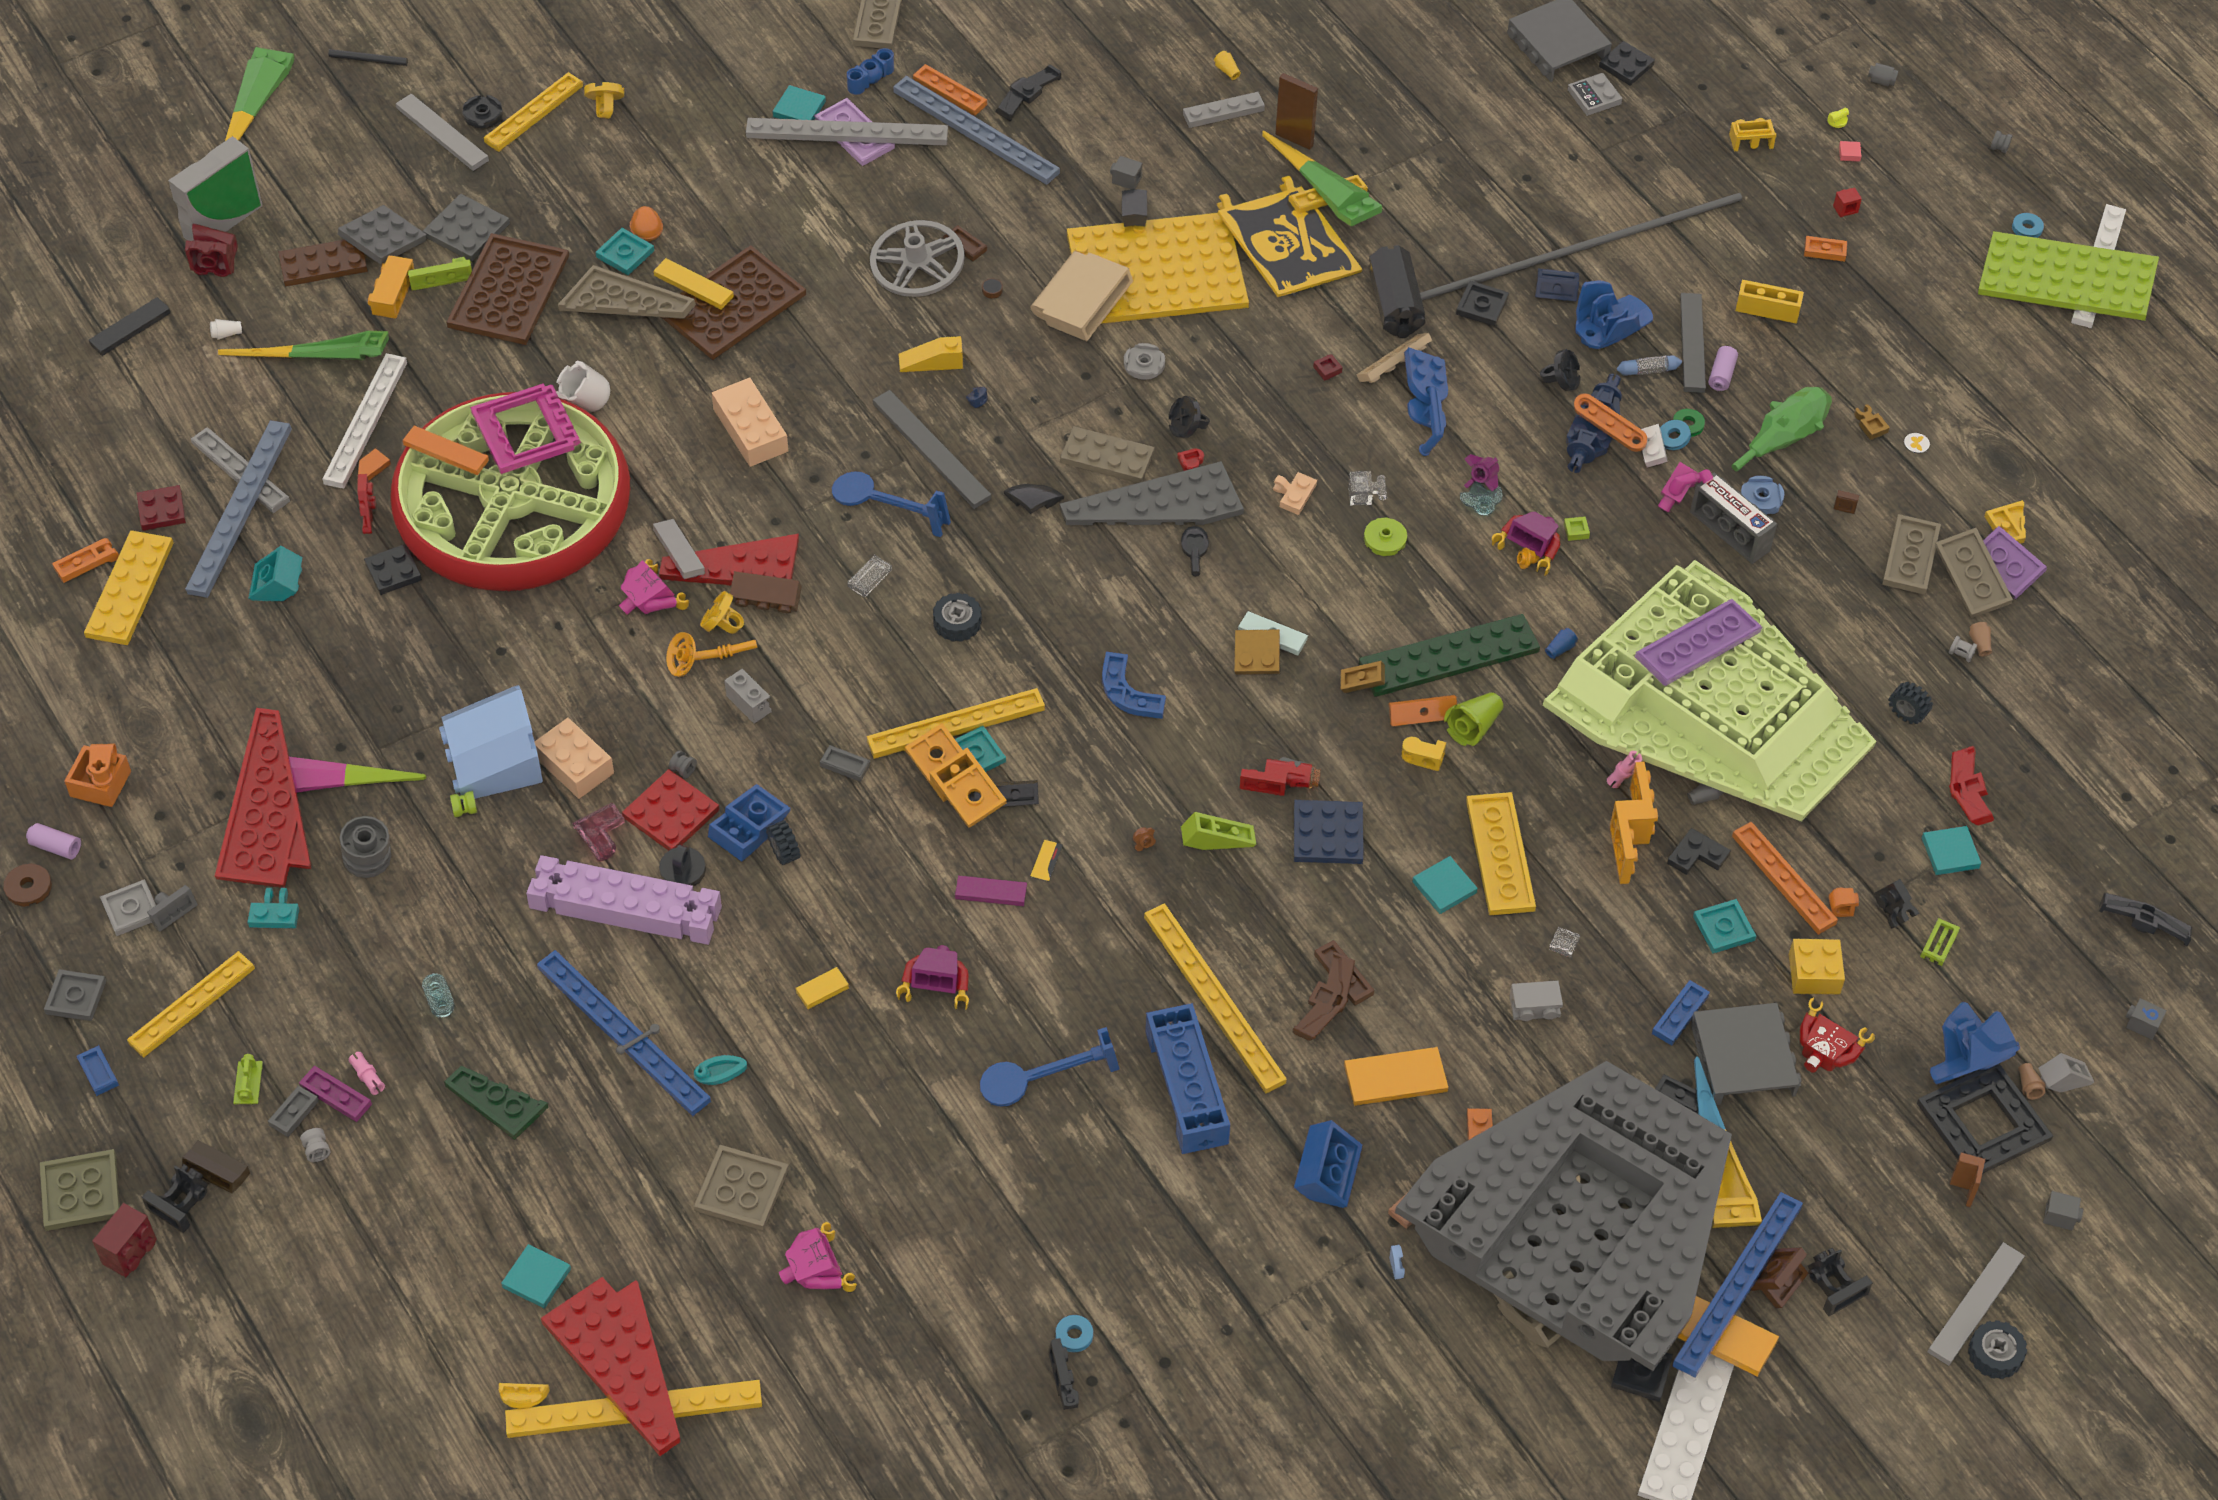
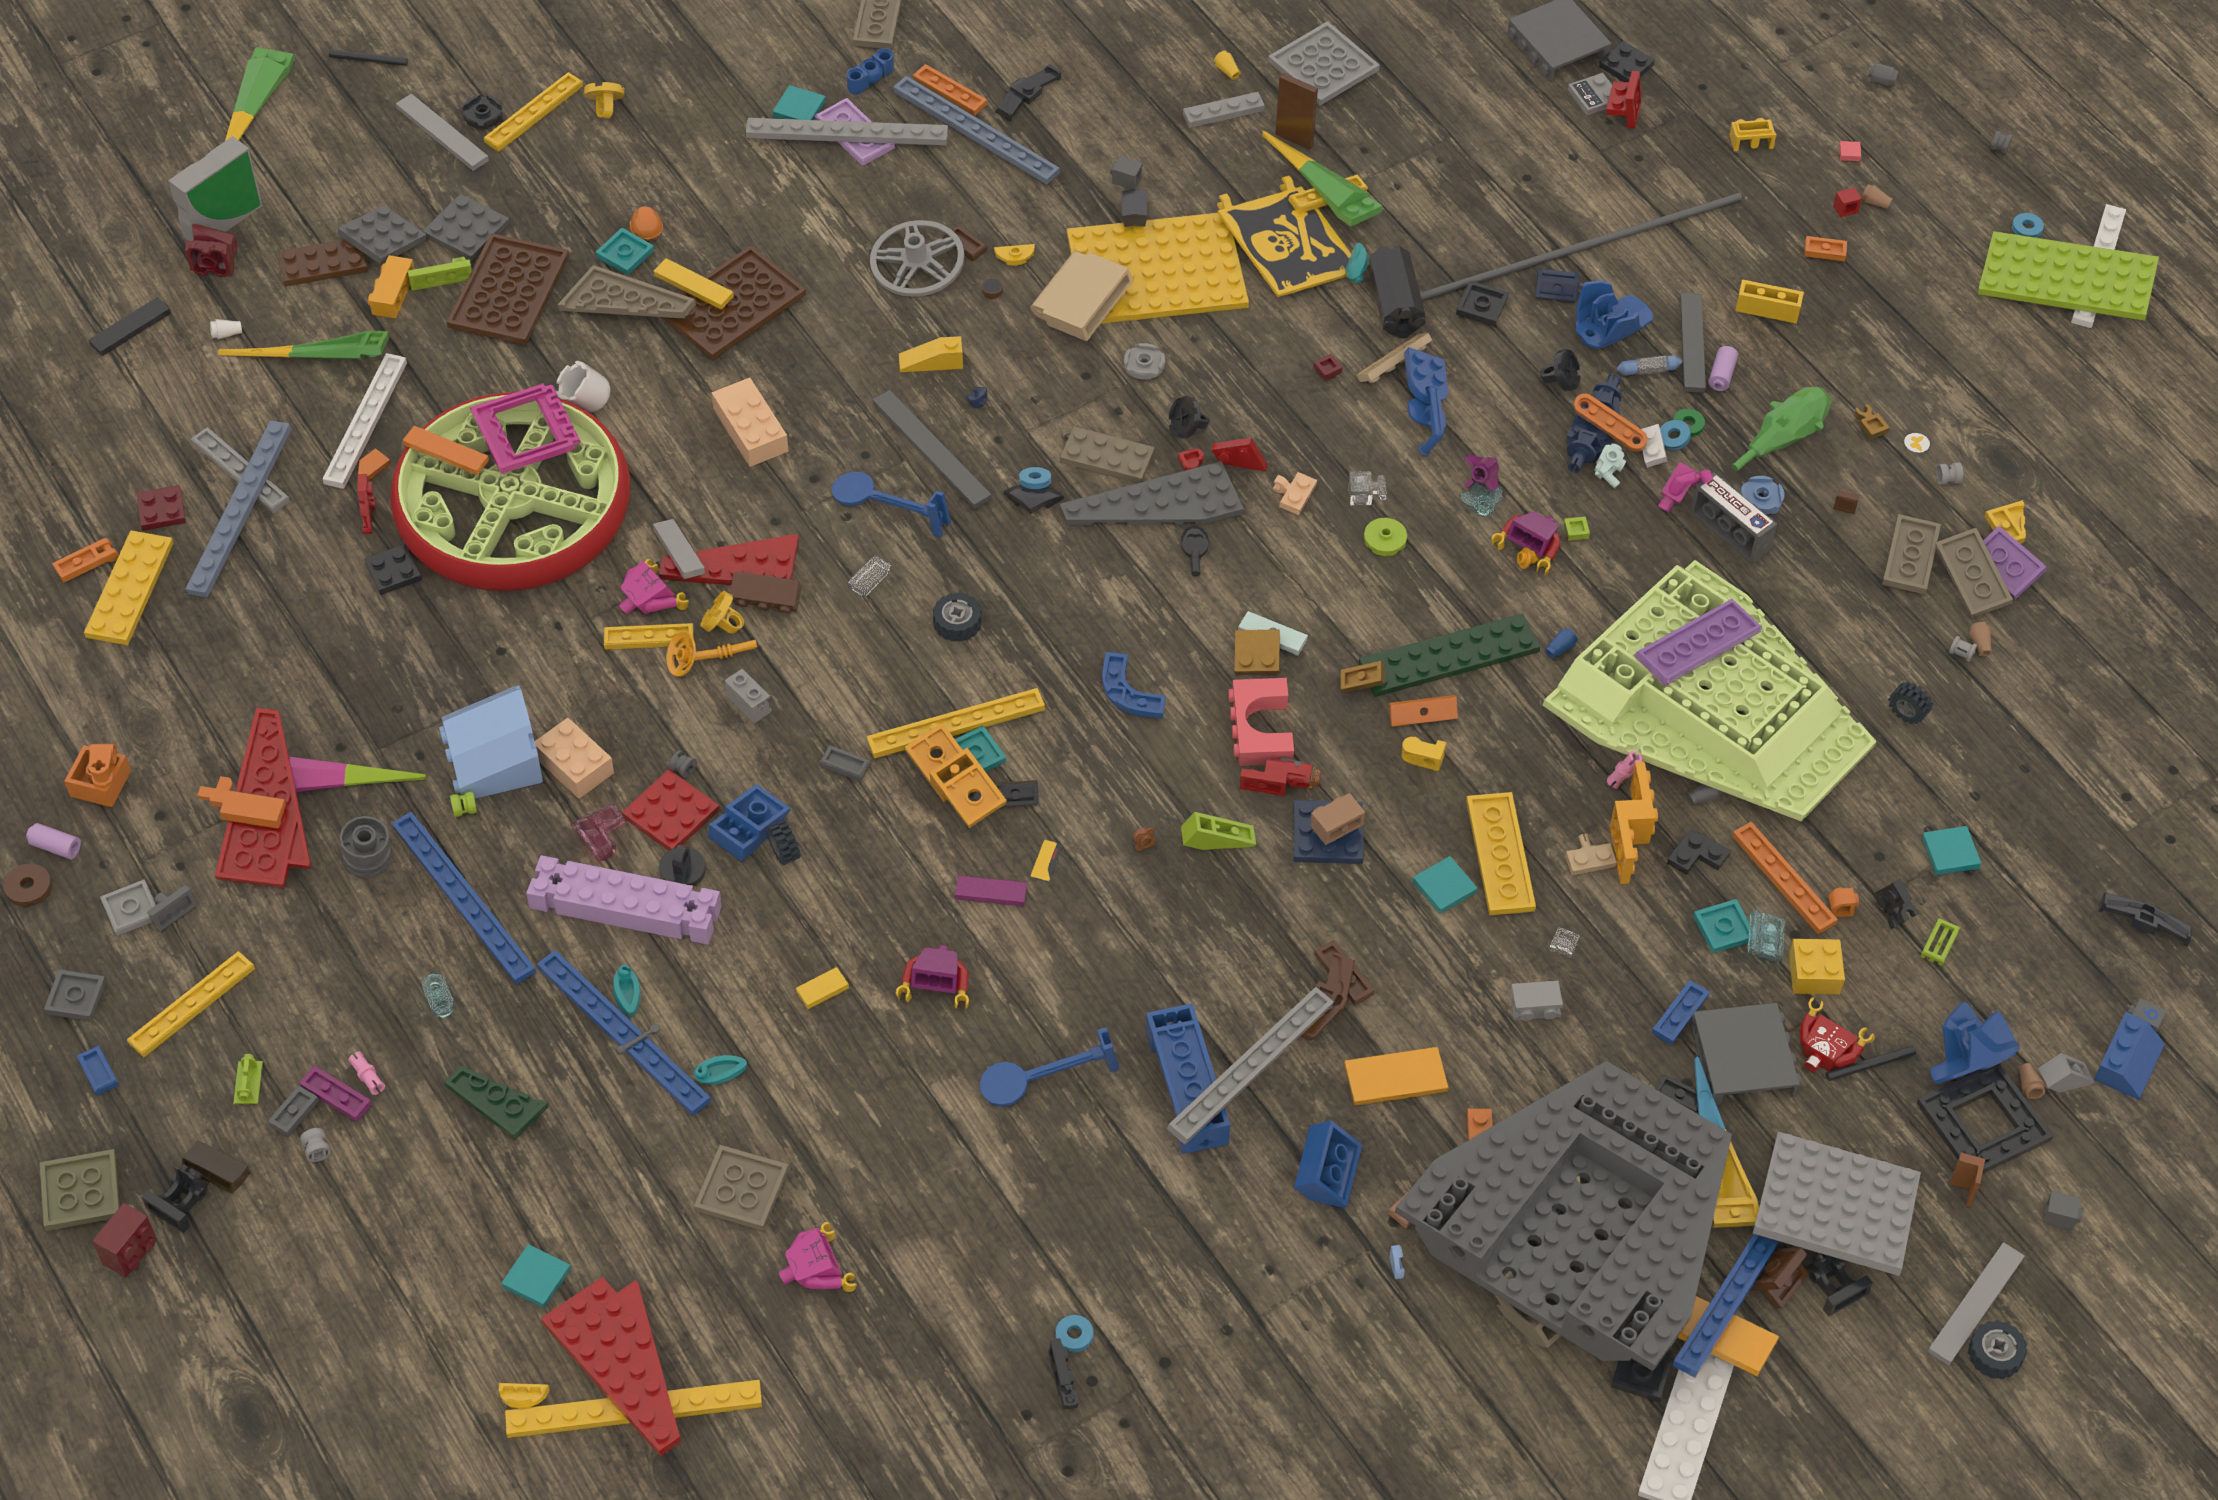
(243, 806): none -> orange piece
(273, 914): teal hinge -> none
(276, 576): teal slope -> none
(464, 898): none -> blue plate
(626, 990): none -> teal arm
(644, 636): none -> yellow tile
(1015, 255): none -> yellow plate
(1043, 478): none -> dark azure piece
(1215, 998): yellow plate -> none
(1240, 454): none -> red wing
(1249, 1065): none -> light grey plate
(1253, 696): none -> coral arch
(1324, 61): none -> light grey plate
(1337, 818): none -> medium nougat brick
(1357, 263): none -> teal arm
(1473, 718): lime cone -> none
(1590, 857): none -> tan plate
(1608, 462): none -> light aqua piece
(1626, 99): none -> red bracket
(1766, 936): none -> clear light blue plate
(1837, 1203): none -> light grey plate
(1838, 118): neon yellow plate -> none
(1870, 1063): none -> black bar
(1874, 196): none -> medium nougat cone
(1950, 473): none -> light grey wheel
(1969, 787): red plate -> none
(2130, 1056): none -> blue slope

